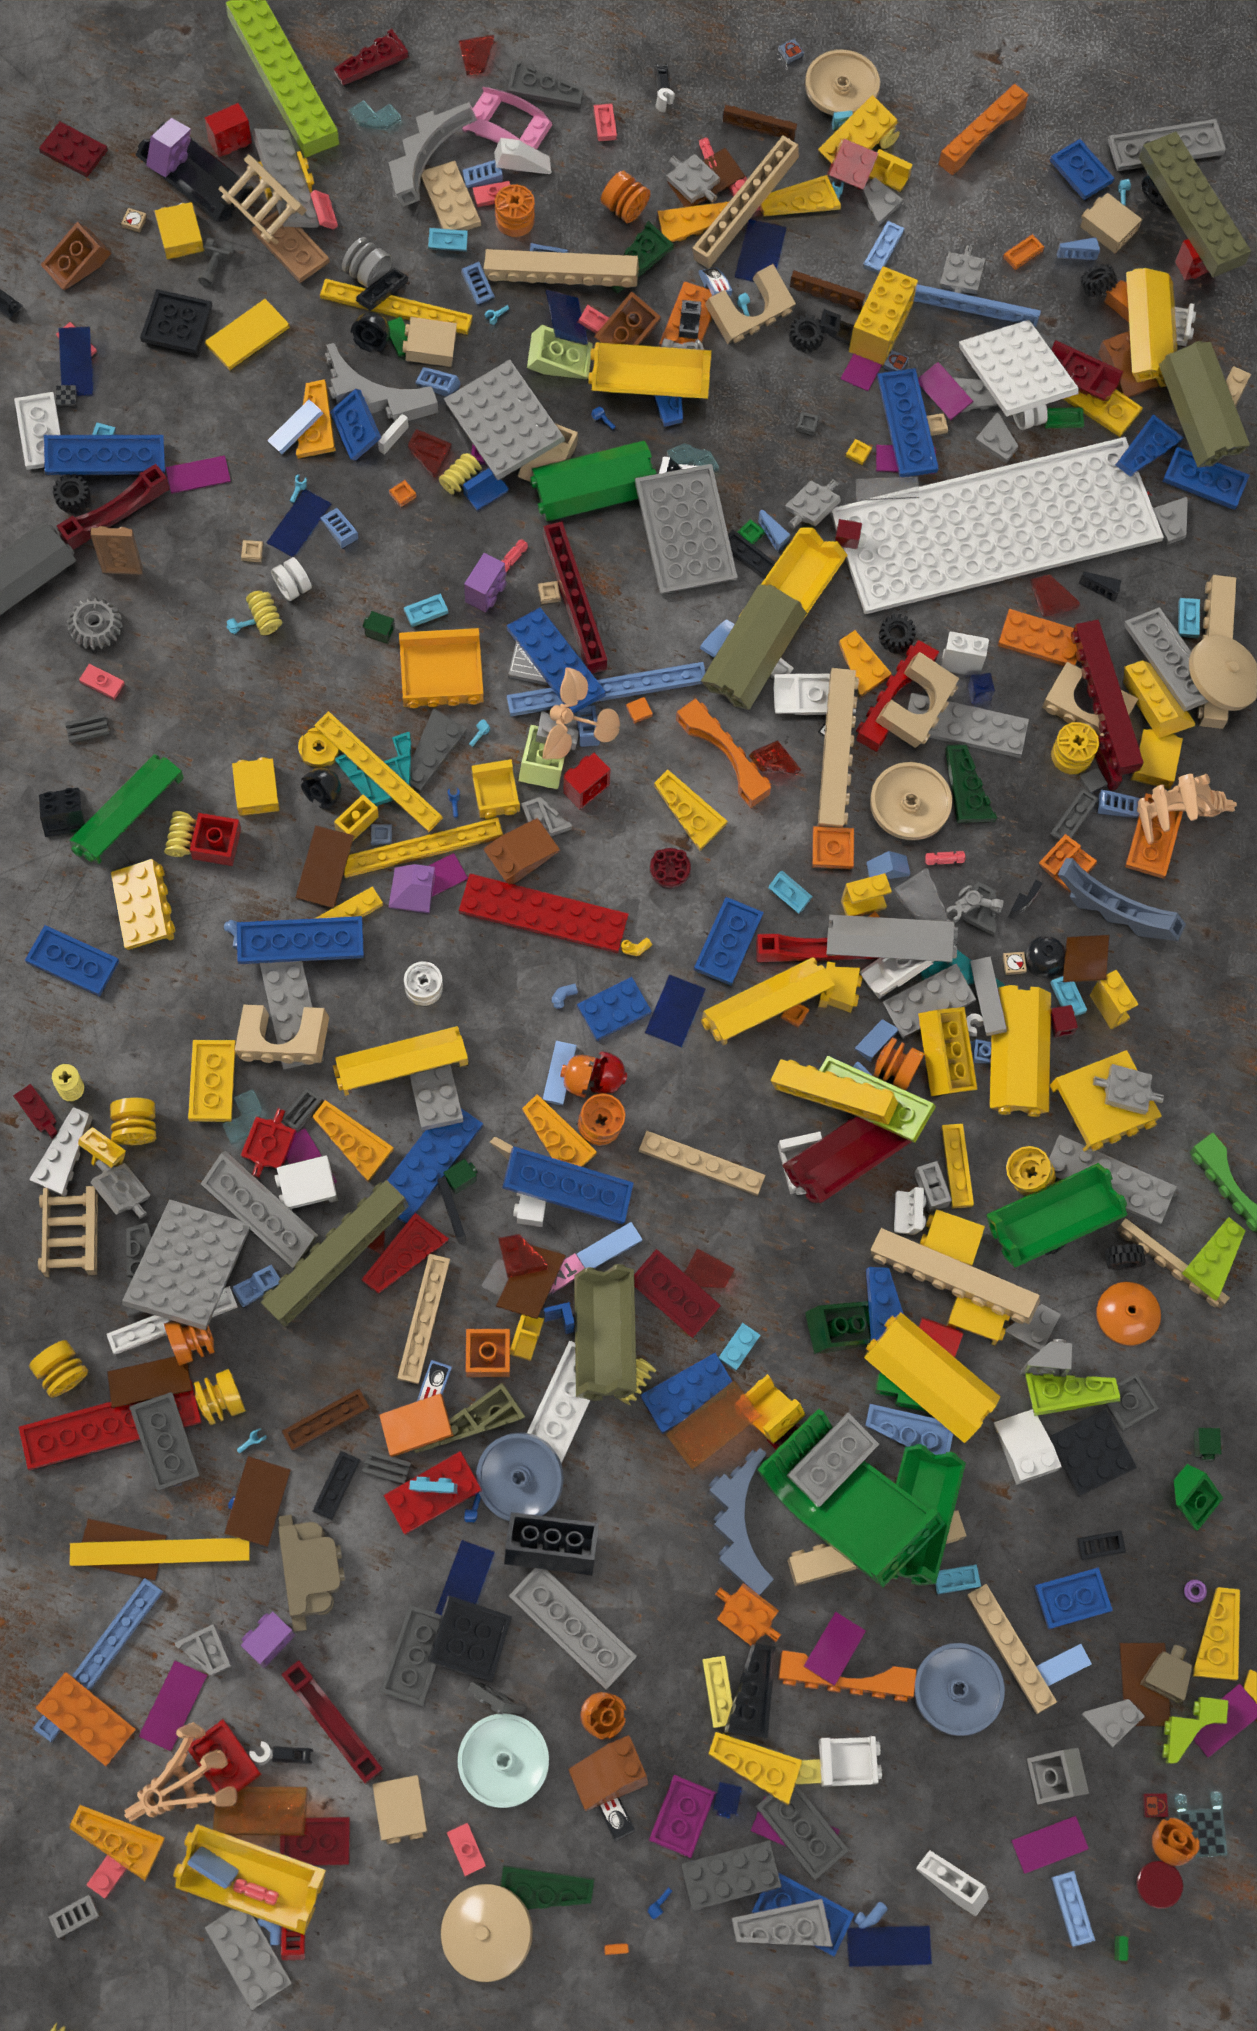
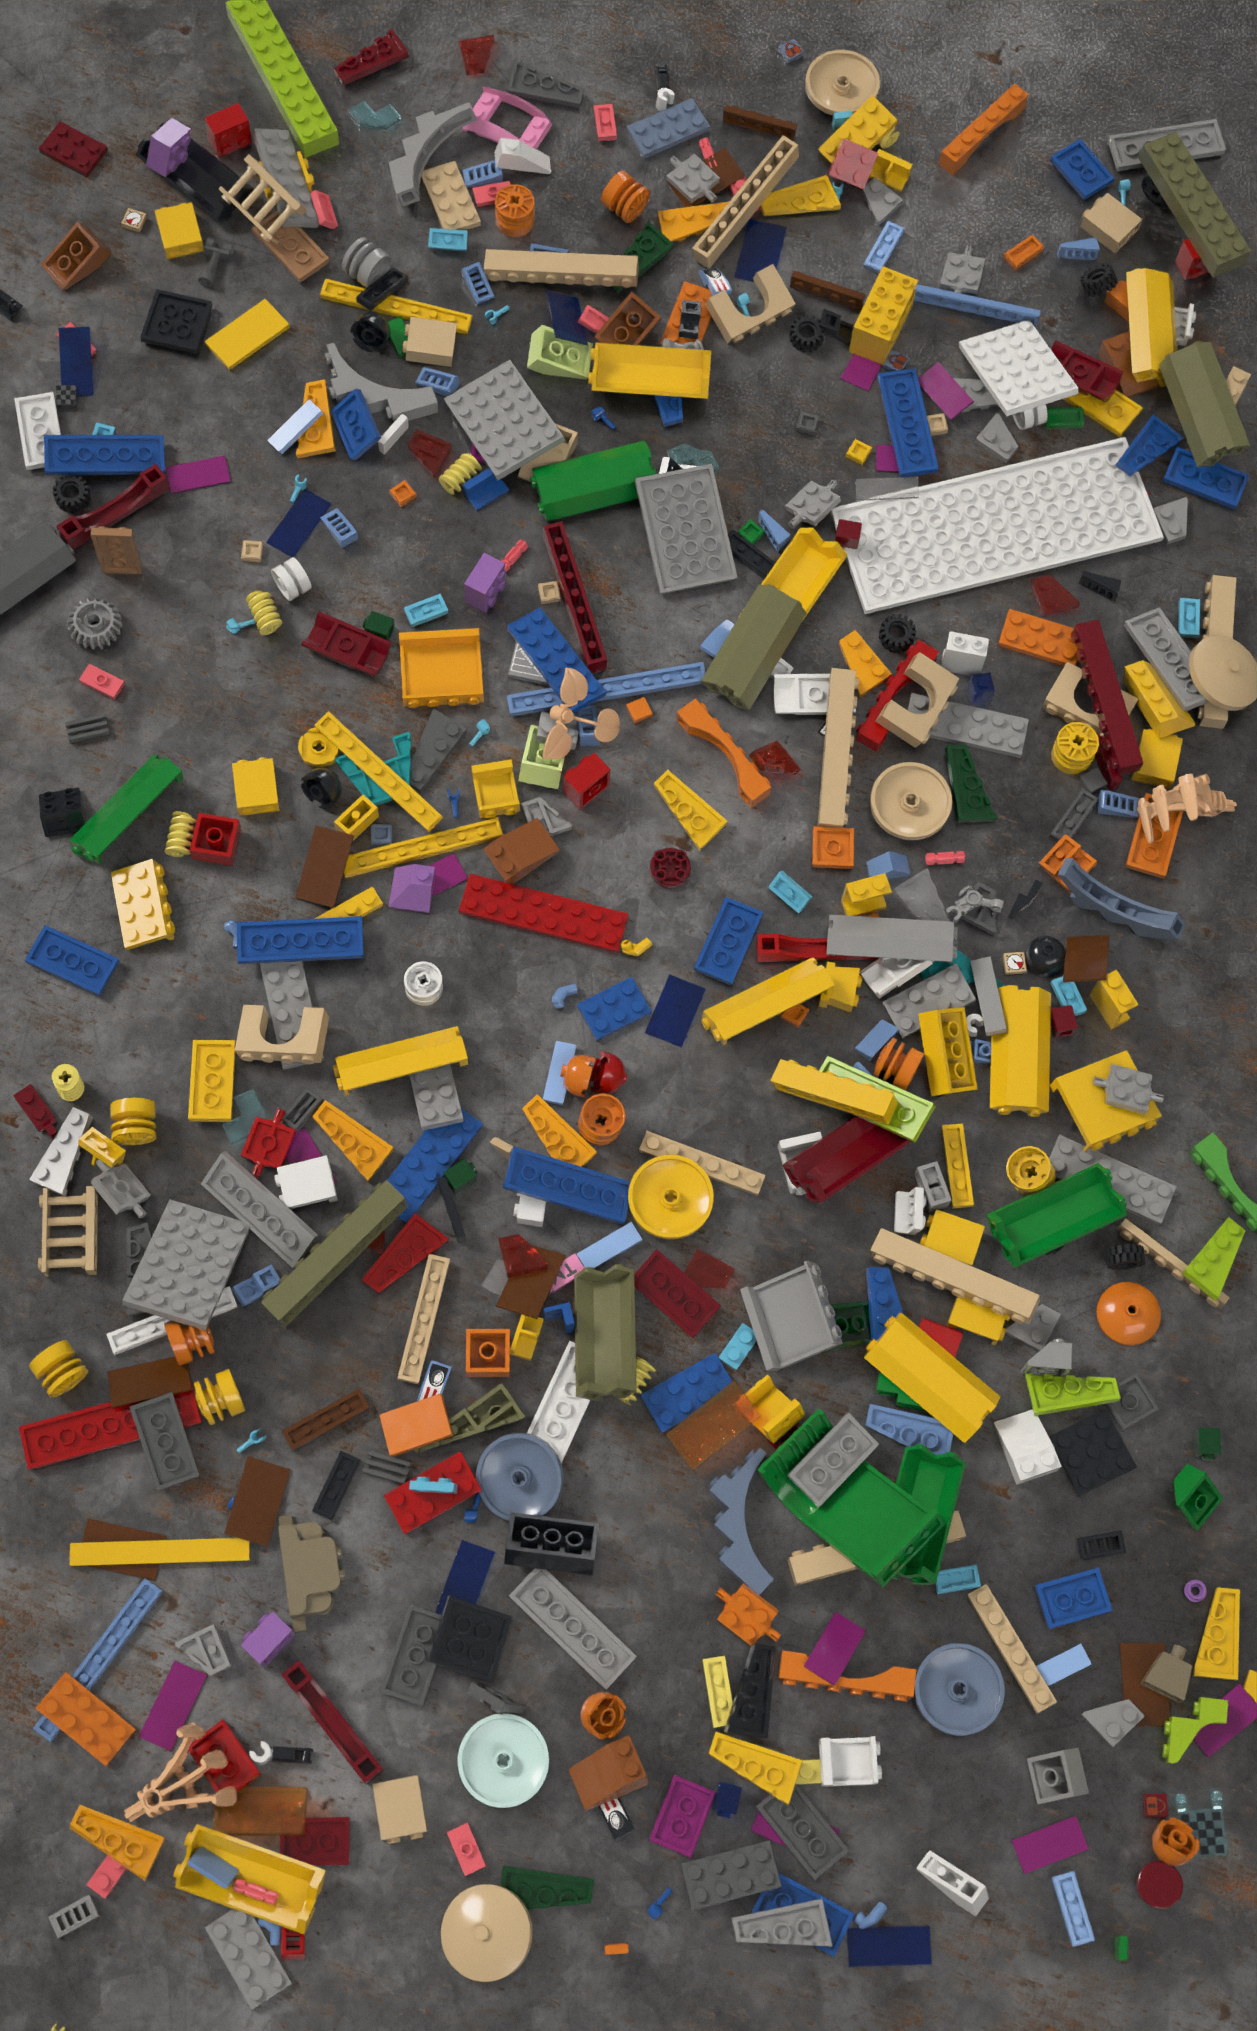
(347, 644): none -> dark red piece
(668, 128): none -> sand blue plate
(670, 1197): none -> yellow dish
(792, 1317): none -> light grey panel

